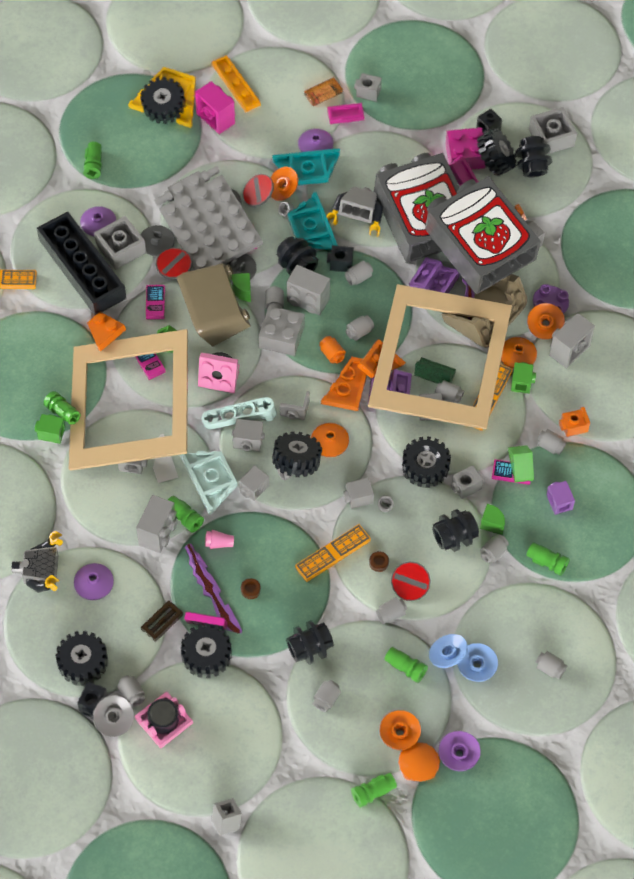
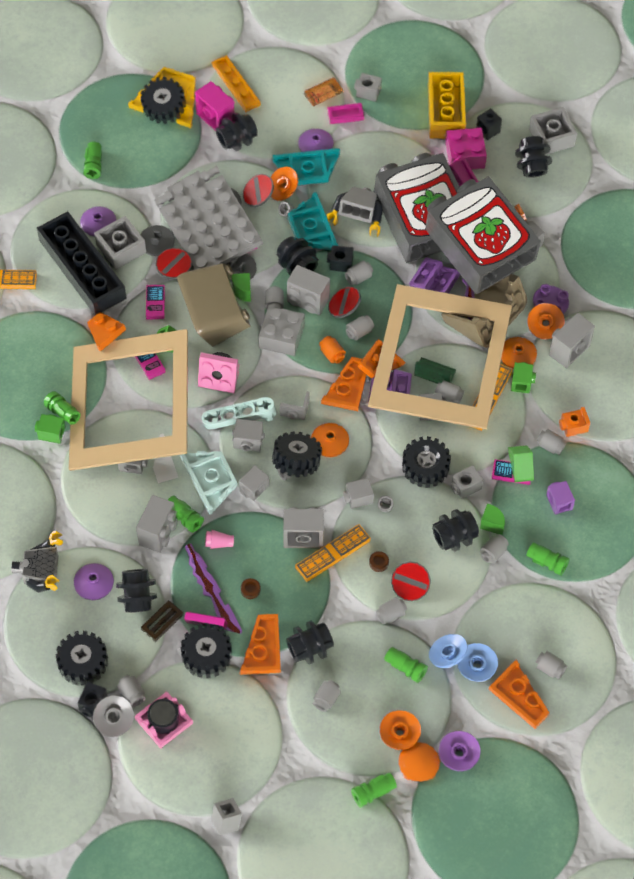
(136, 590): none -> black piece
(239, 130): none -> black piece
(264, 647): none -> orange wing
(303, 528): none -> light grey brick
(344, 302): none -> red piece
(446, 103): none -> yellow brick
(496, 152): black wheel -> none
(517, 693): none -> orange wing

